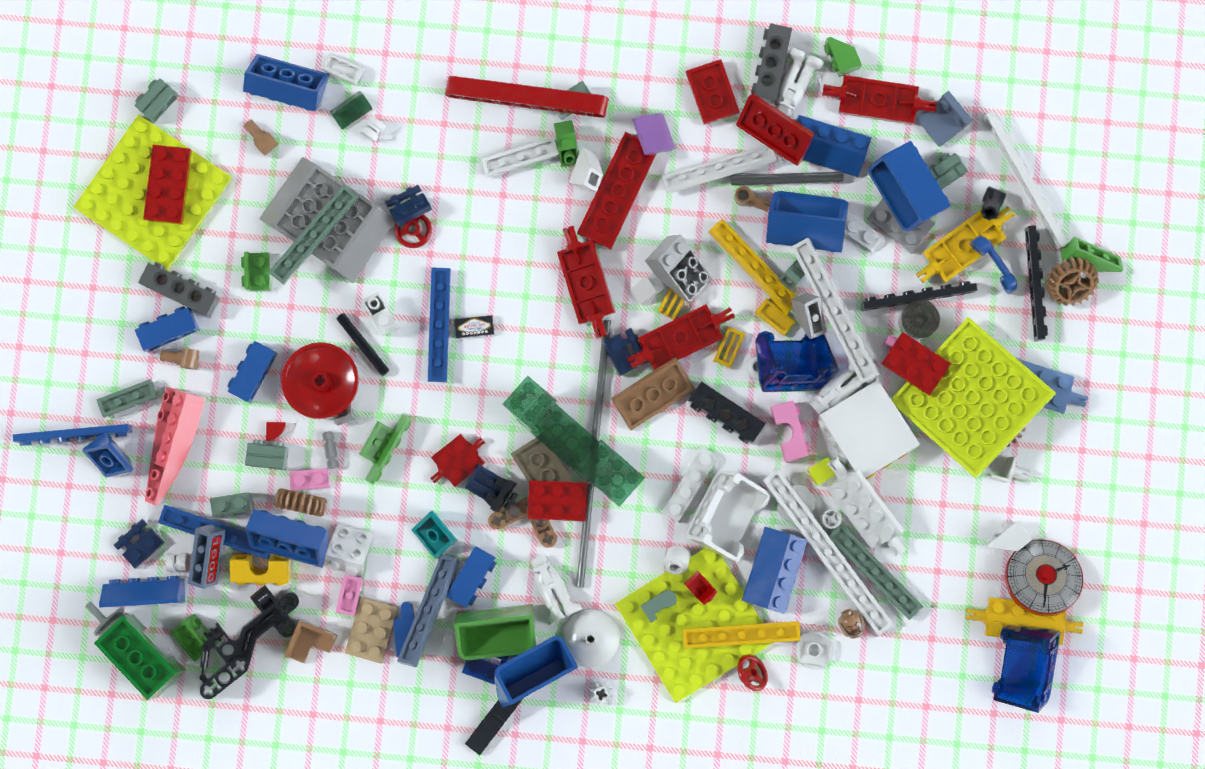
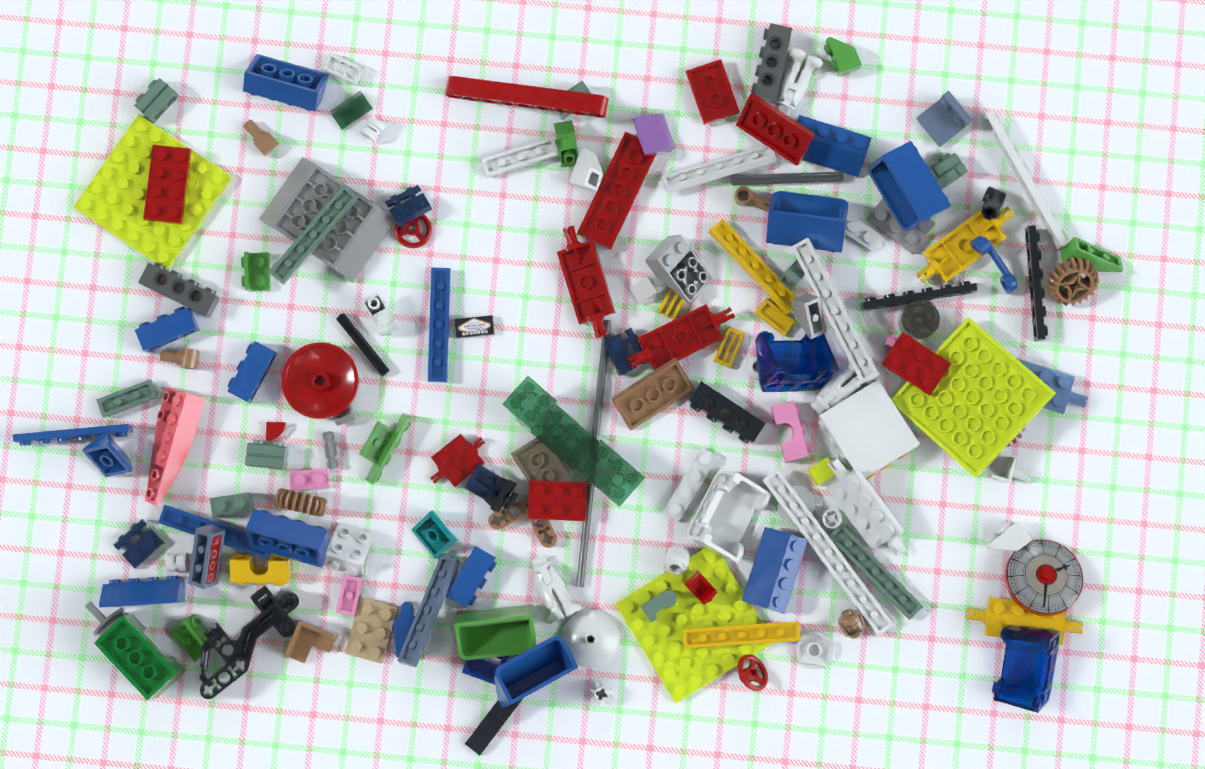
(878, 99): red plate -> none

